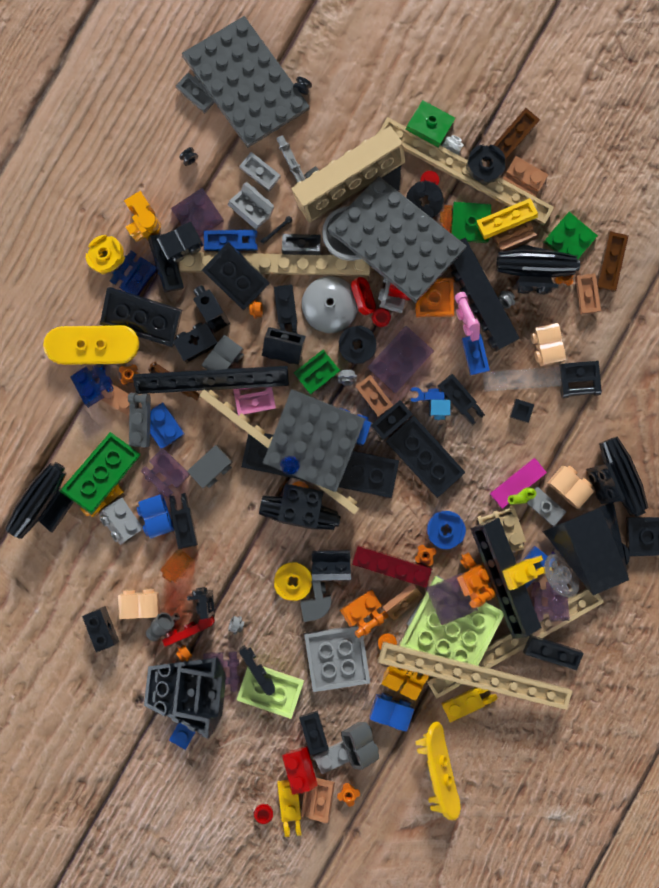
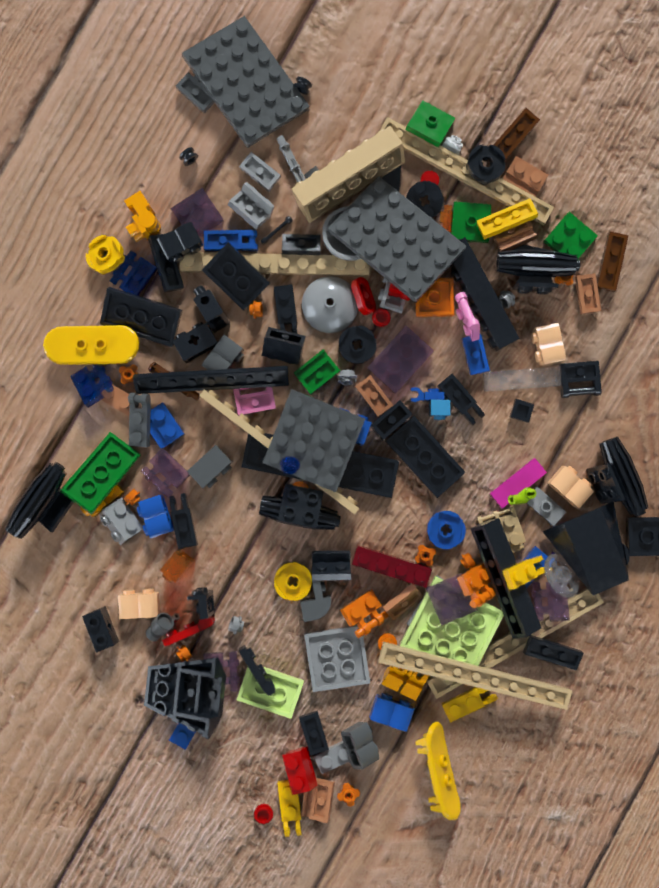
(132, 497): none -> orange plate

